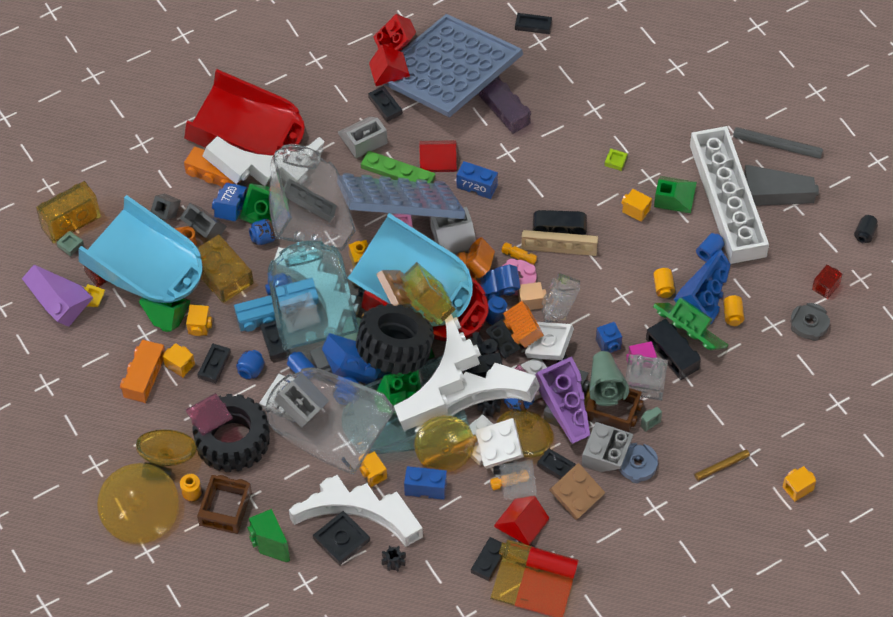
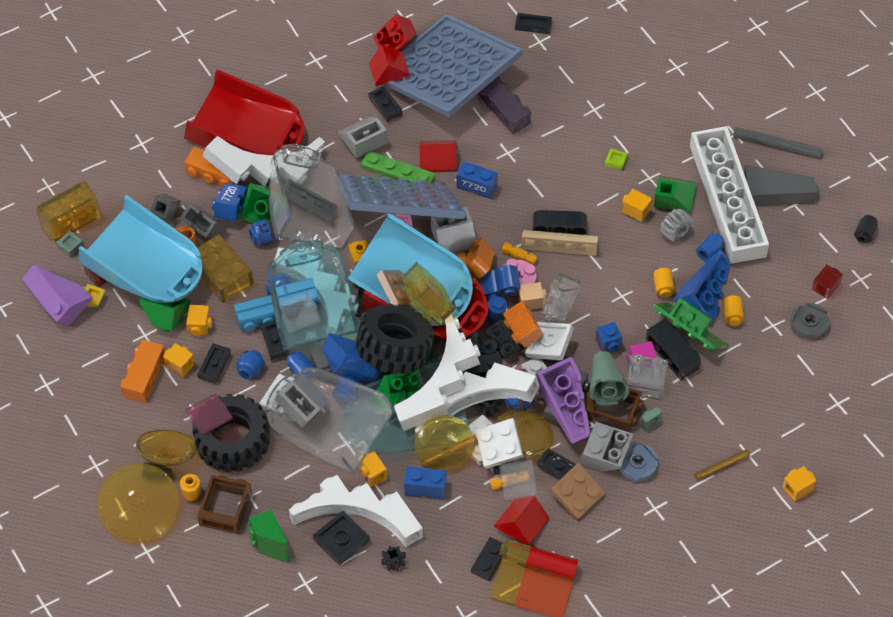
(676, 224): none -> light grey gear

